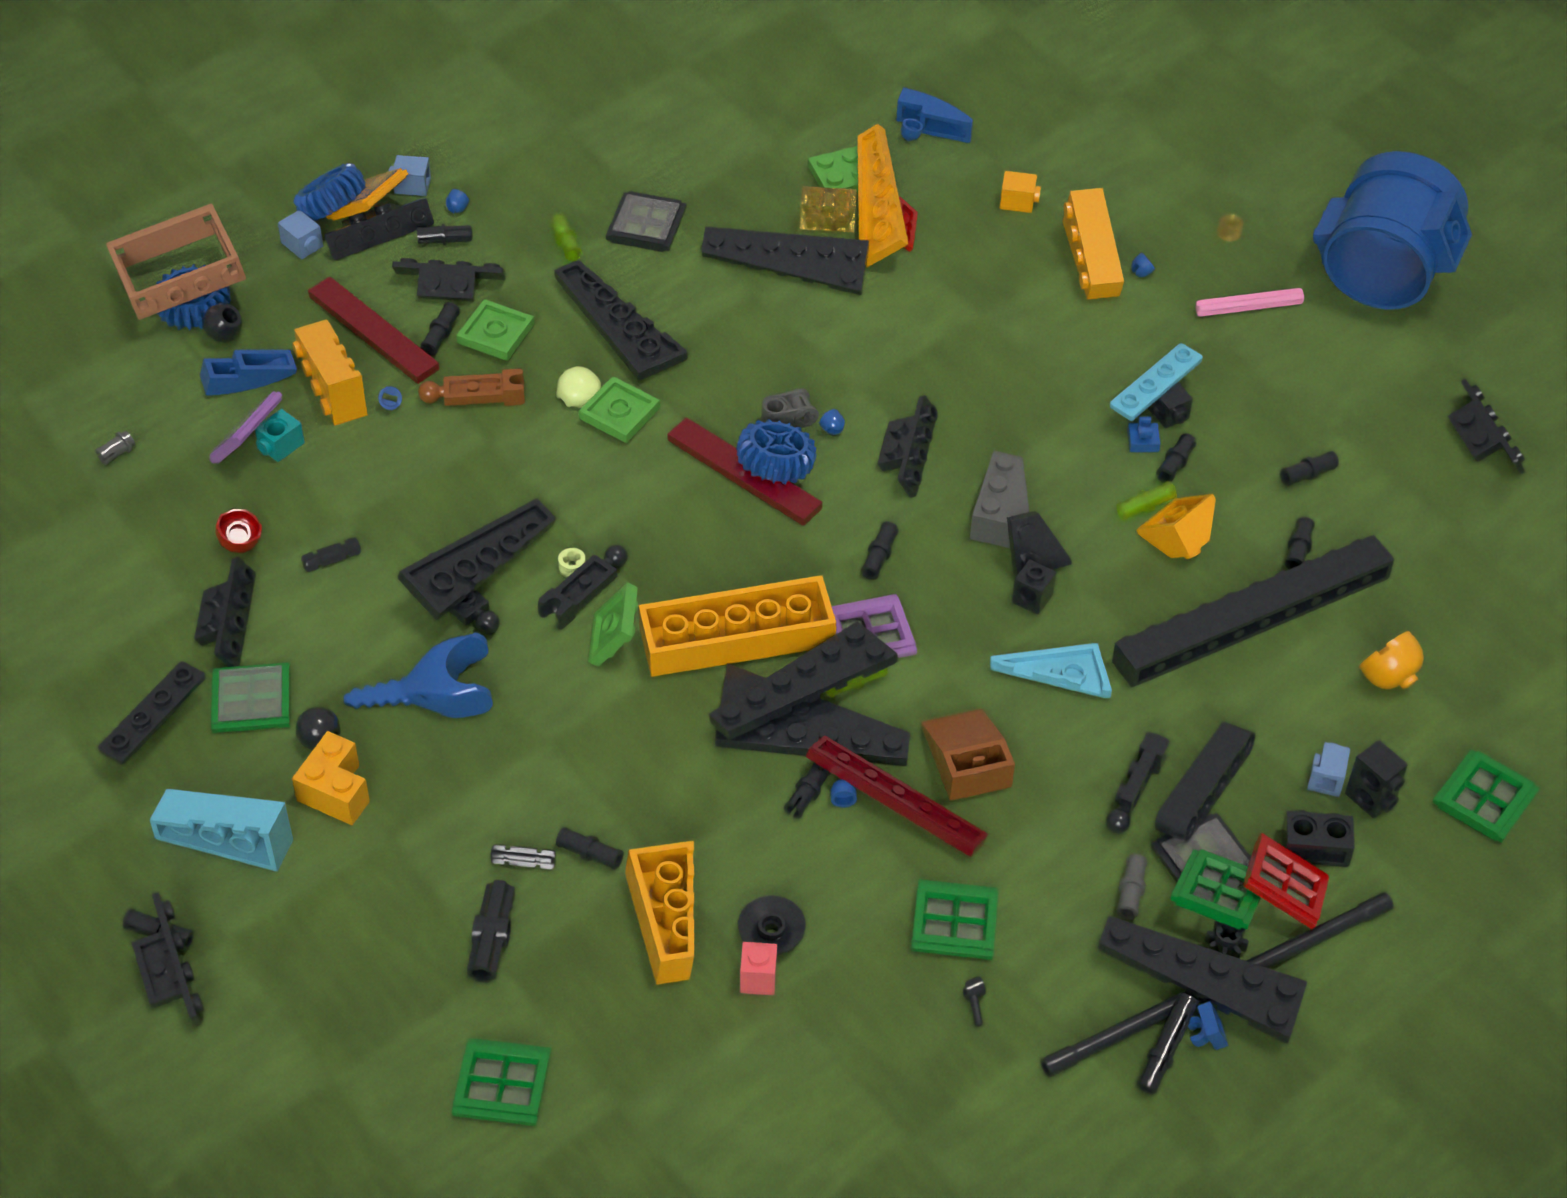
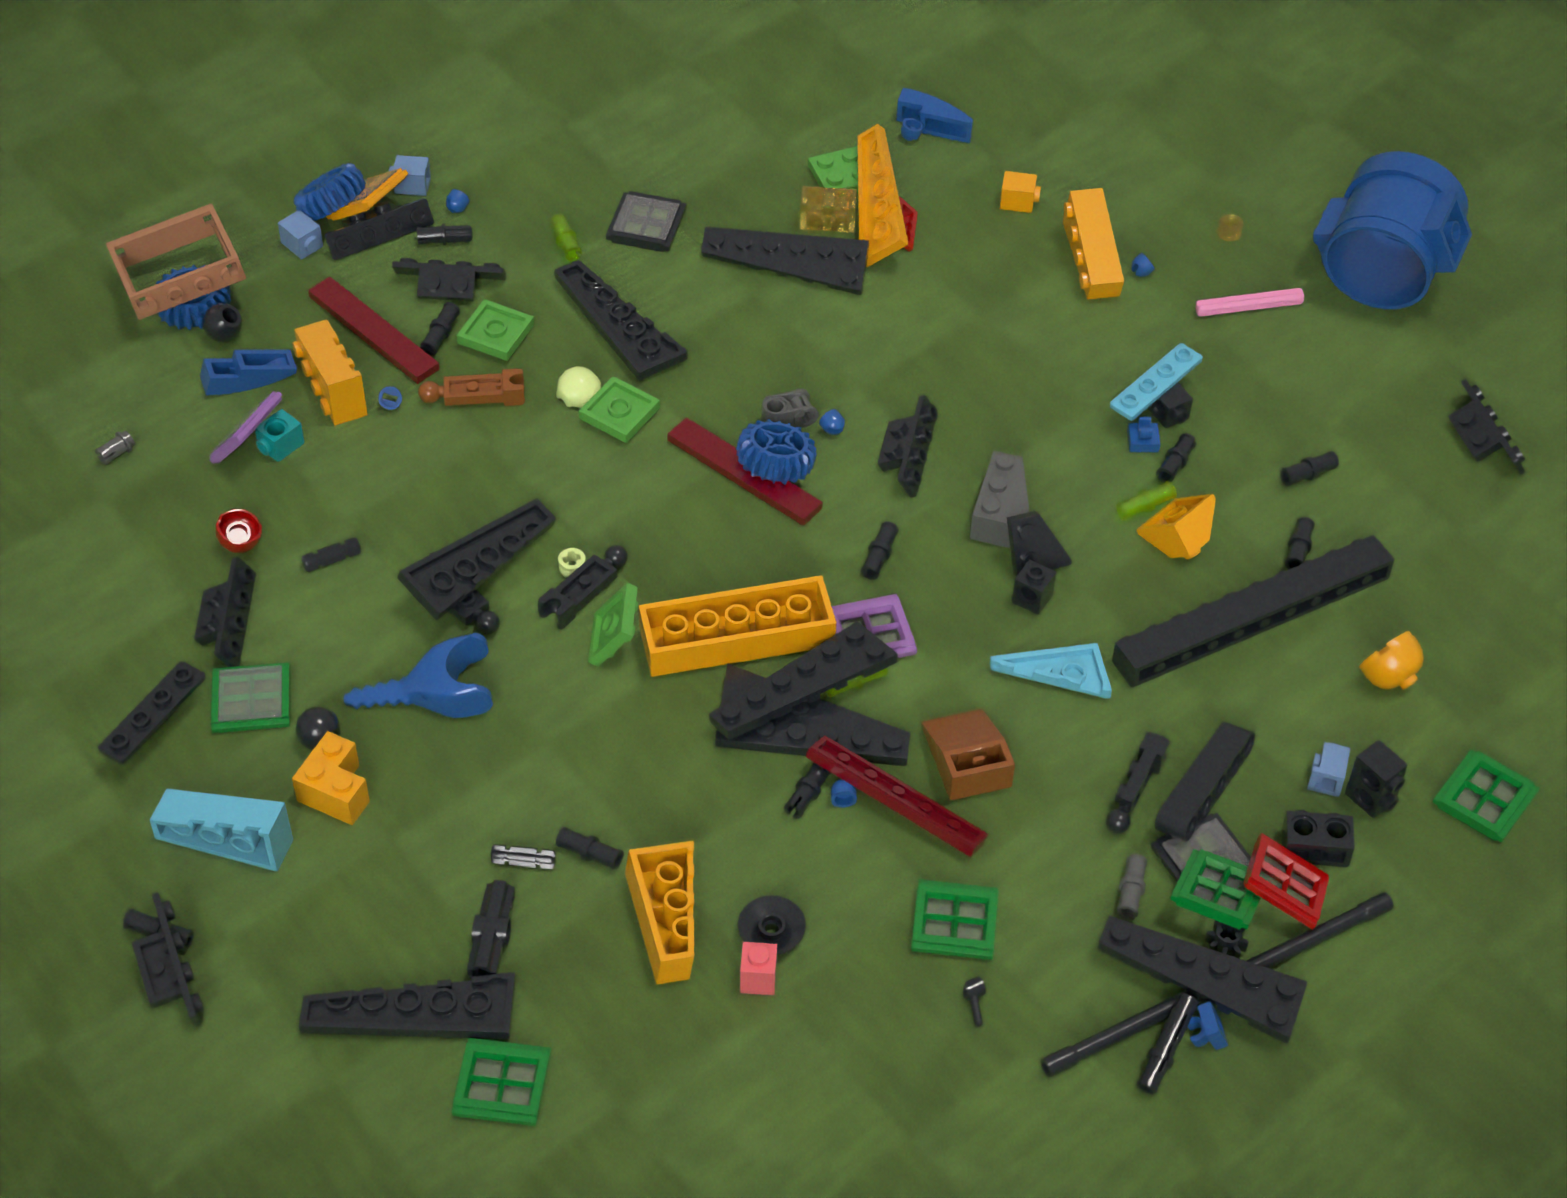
(446, 1010): none -> black wing

